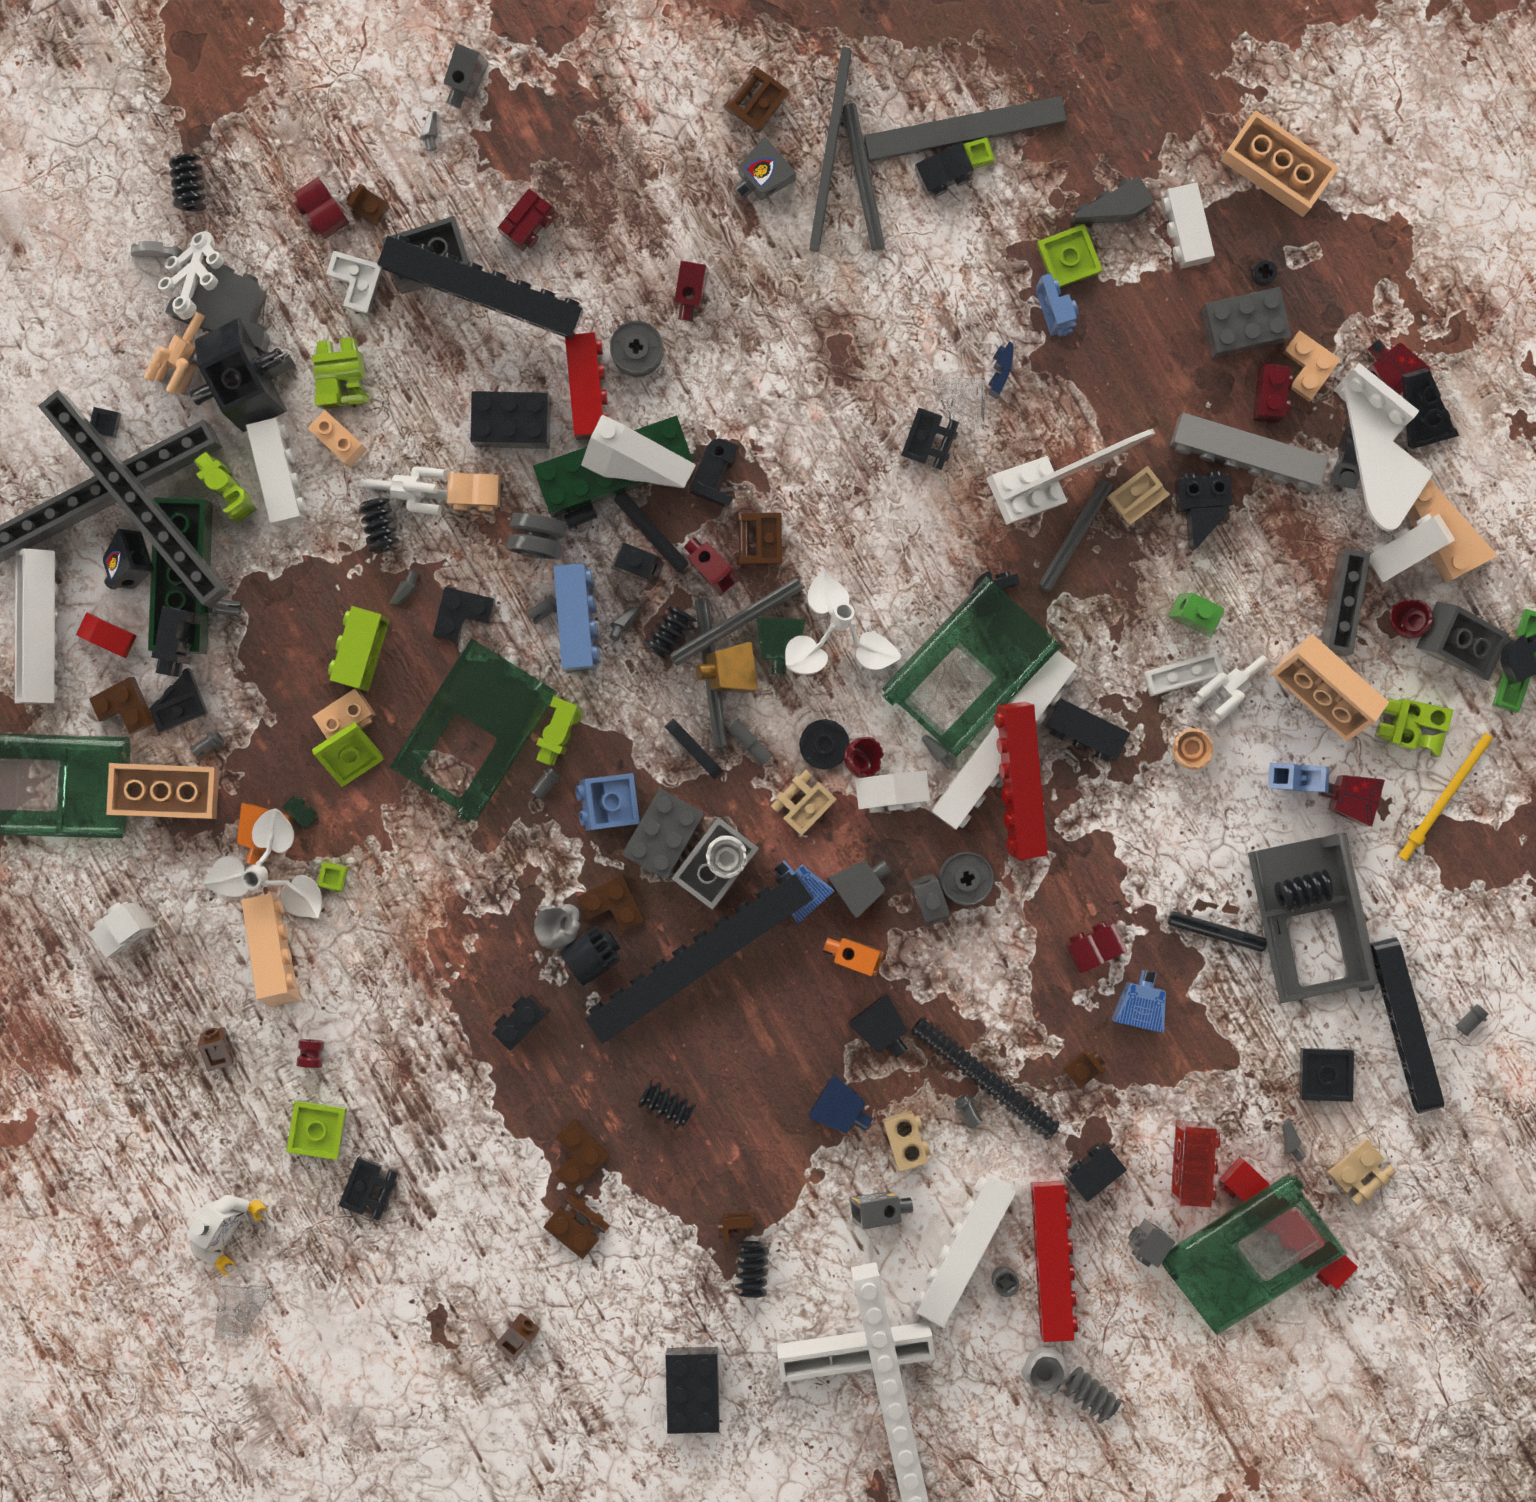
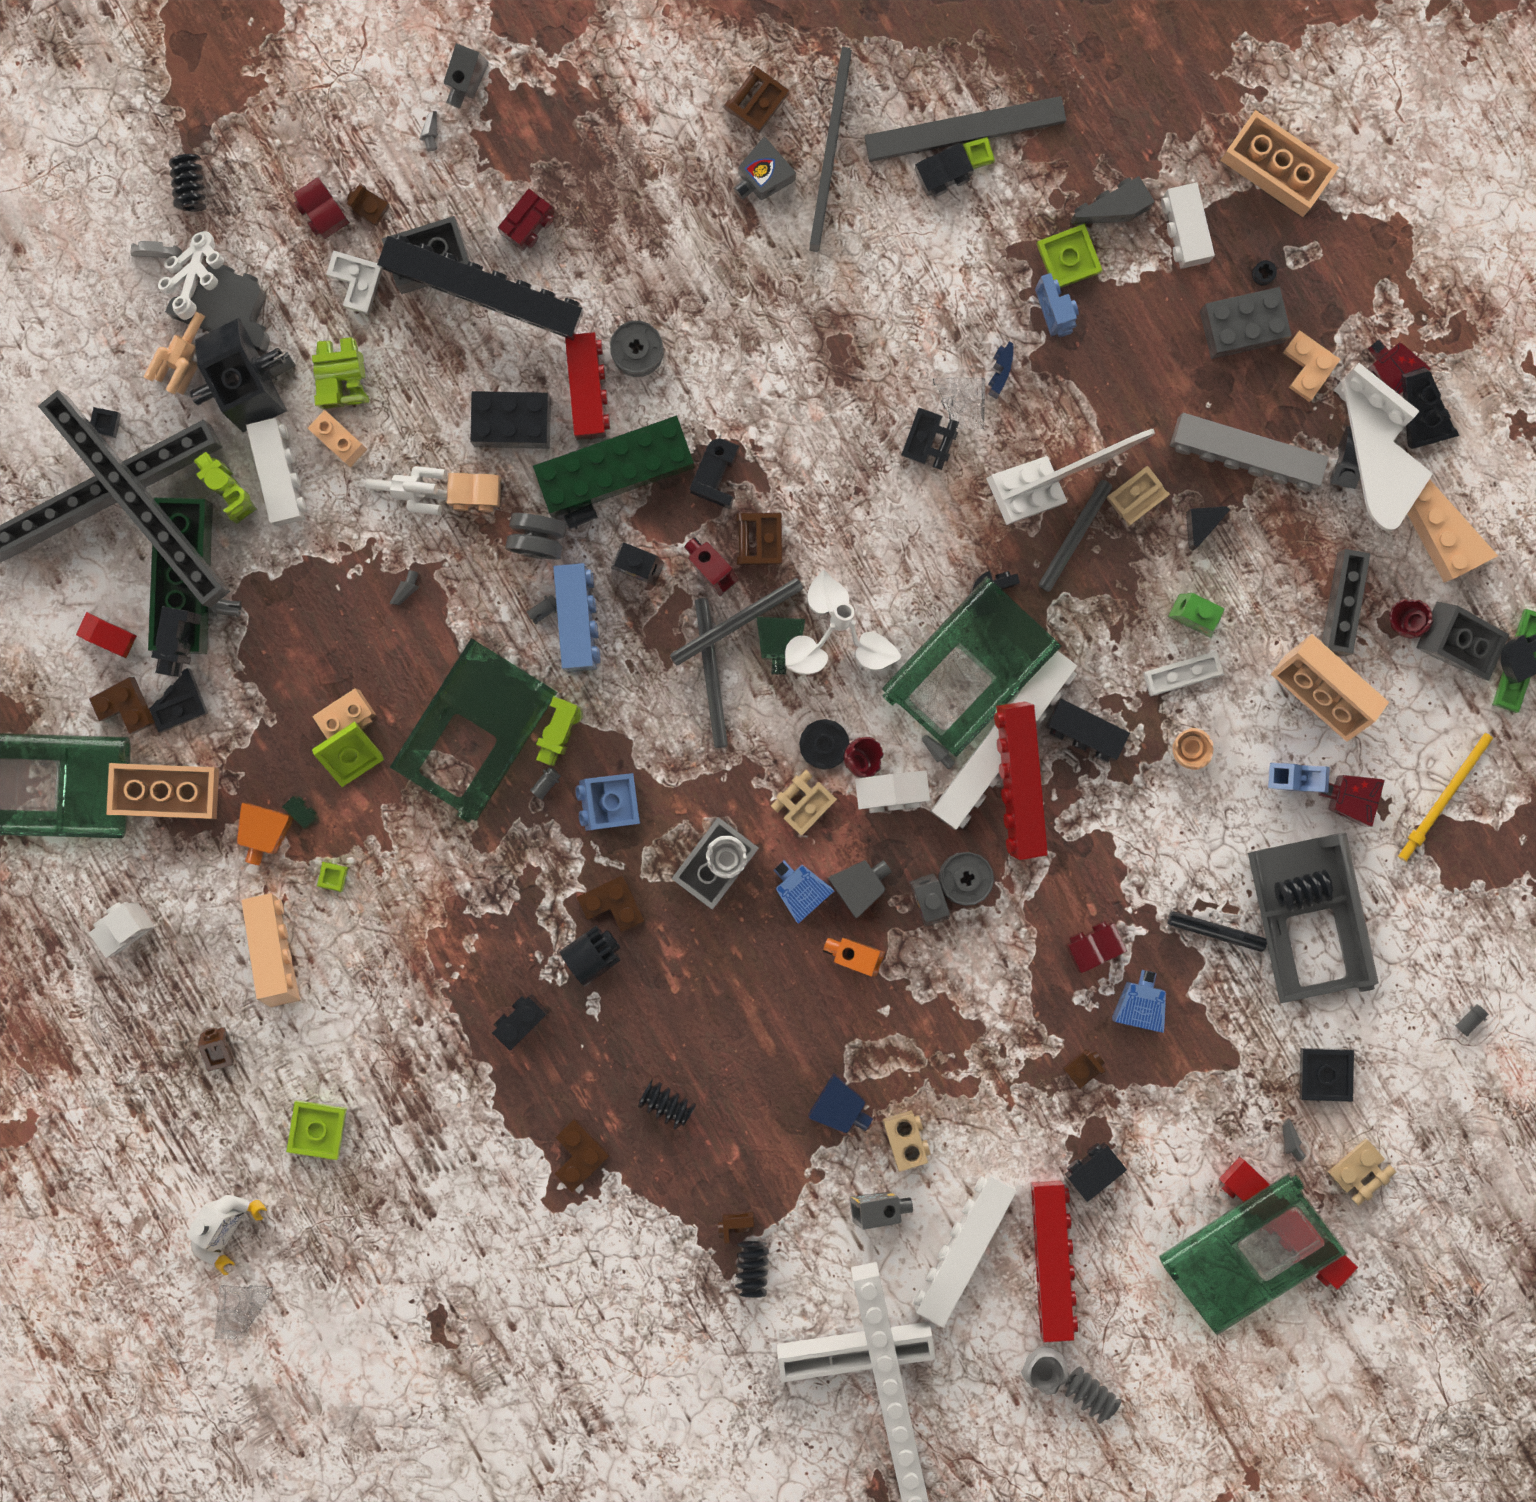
(35, 626): white brick -> none
(126, 560): black torso -> none
(207, 745): dark grey pin -> none
(274, 833): white plant -> none
(313, 1049): dark red wheel -> none
(358, 648): lime brick -> none
(361, 1185): black plate -> none
(378, 526): black piece -> none
(457, 606): black plate -> none
(517, 1336): reddish brown bracket -> none
(557, 926): light grey hair -> none
(571, 1231): reddish brown plate -> none
(623, 622): dark grey bar -> none
(625, 454): white wedge -> none
(651, 531): black axle -> none
(663, 834): dark grey brick -> none
(669, 632): black piece -> none
(691, 277): dark red torso -> none
(692, 1390): black brick -> none
(693, 748): black beam -> none
(700, 957): black brick -> none
(730, 669): pearl gold torso -> none
(749, 742): dark grey pin -> none
(863, 177): dark grey axle -> none
(881, 1026): black torso -> none
(968, 1111): dark grey pin -> none
(985, 1078): black piece -> none
(1008, 1284): dark grey wheel -> none
(1150, 1243): dark grey brick -> none
(1194, 1163): clear red brick -> none
(1203, 491): black brick -> none
(1229, 689): white plant -> none
(1272, 393): dark red brick -> none
(1407, 724): lime hips -> none
(1407, 1025): black beam -> none
(1410, 546): white brick -> none

